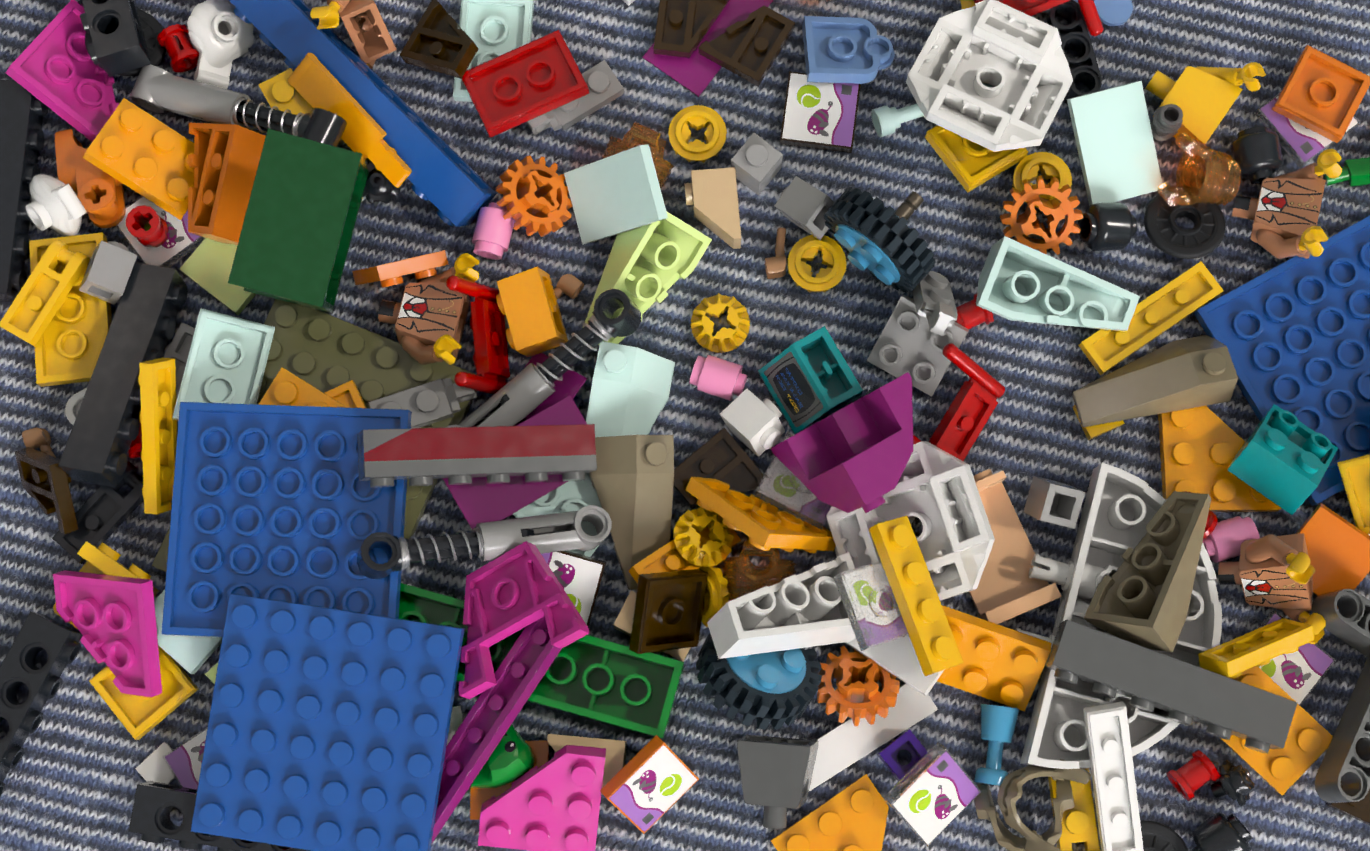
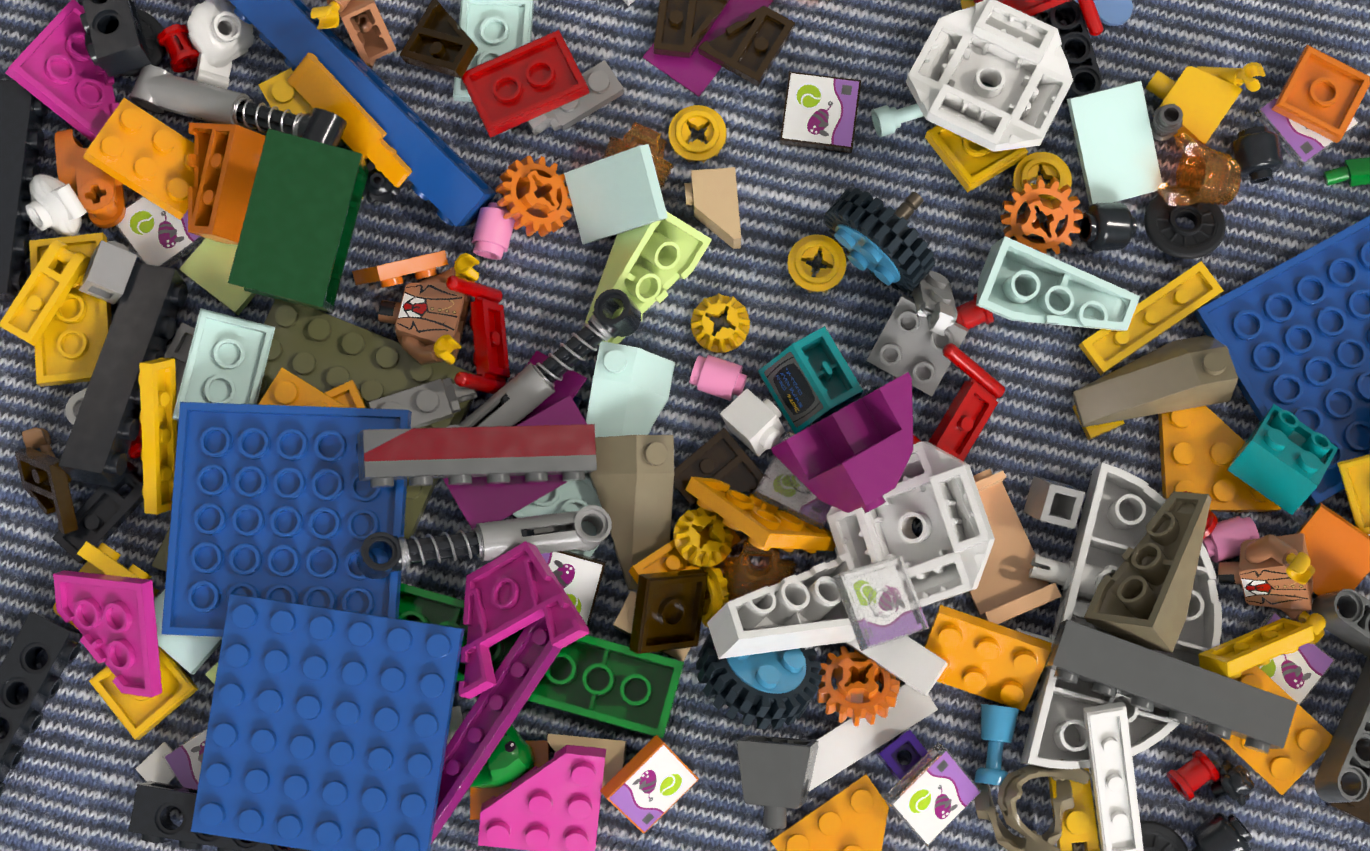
(138, 218): red bush -> none
(531, 312): light orange brick -> none
(568, 285): medium nougat hand -> none
(756, 163): light grey brick -> none
(776, 266): medium nougat hand -> none
(805, 207): light grey brick -> none
(844, 50): medium blue plate -> none
(916, 595): yellow plate -> none
(1290, 209): nougat torso -> none

